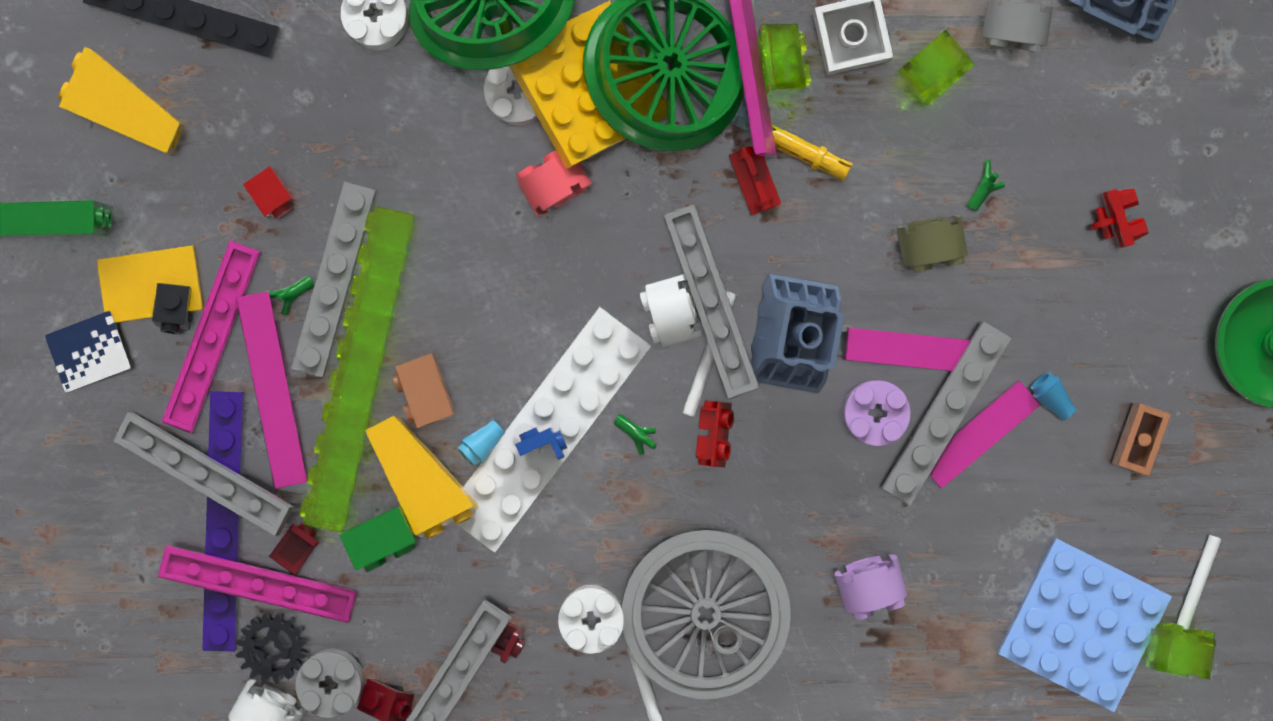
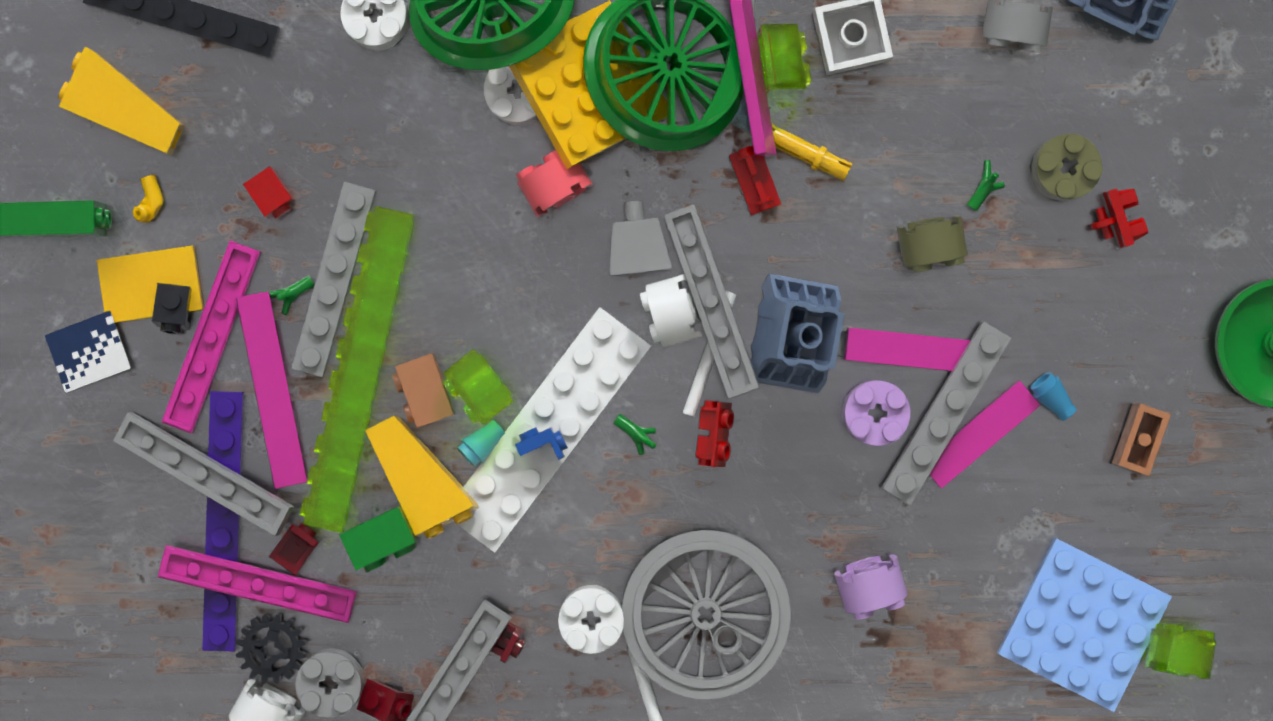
(151, 202): none -> yellow arm
(478, 387): none -> clear neon green brick
(637, 243): none -> light grey torso
(936, 67): clear neon green brick -> none
(1085, 167): none -> olive brick
(1198, 581): white bar -> none

